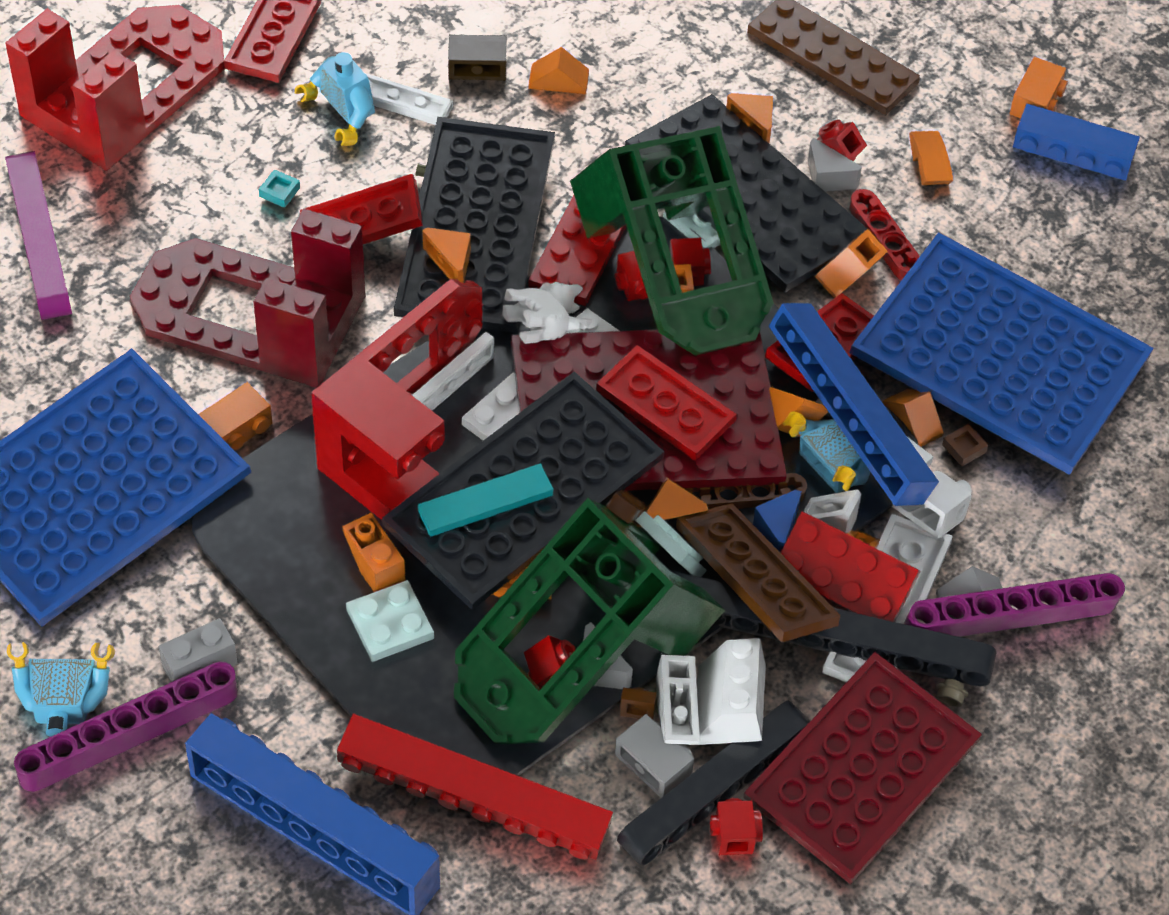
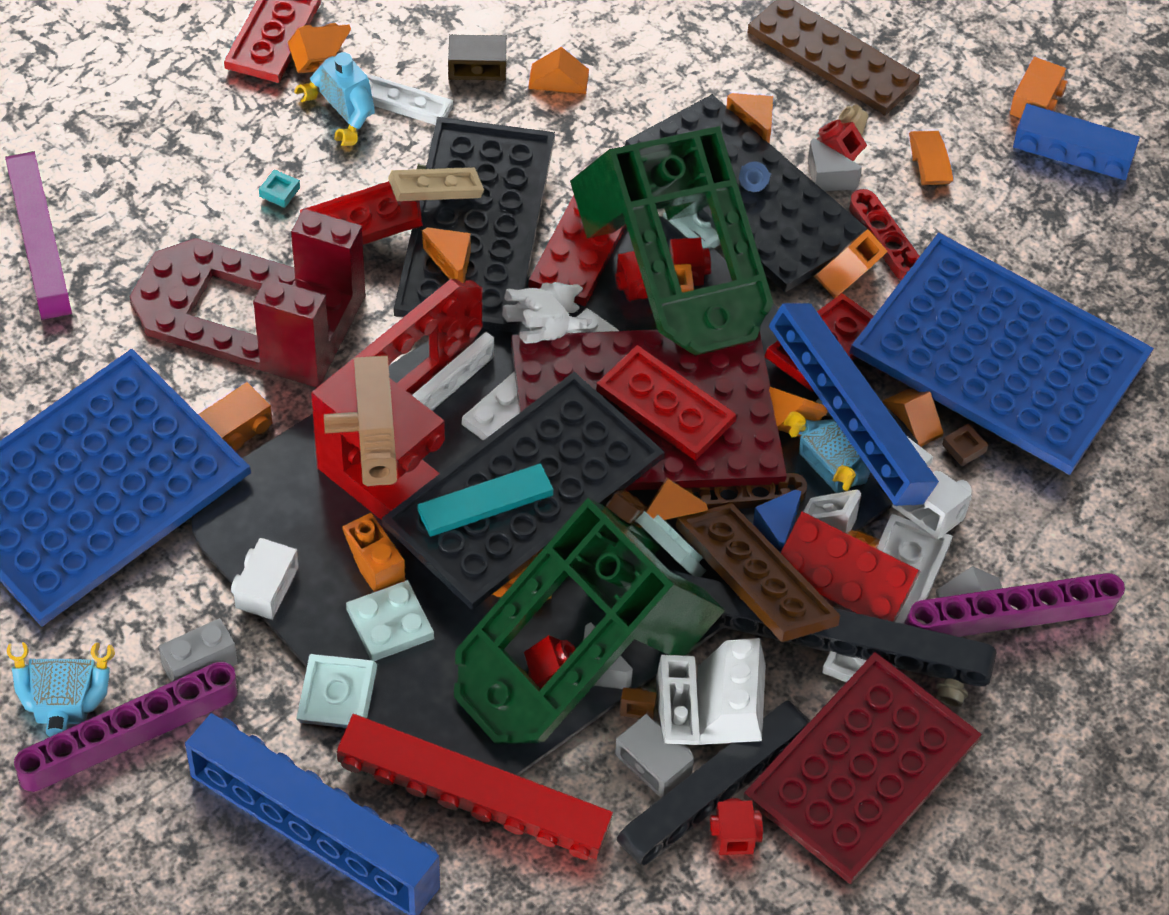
(97, 99): red bracket -> none
(265, 578): none -> white brick
(313, 45): none -> orange slope
(336, 690): none -> light aqua plate
(372, 421): none -> medium nougat piece
(435, 184): none -> tan plate
(754, 176): none -> medium blue plate
(856, 115): none -> tan plate

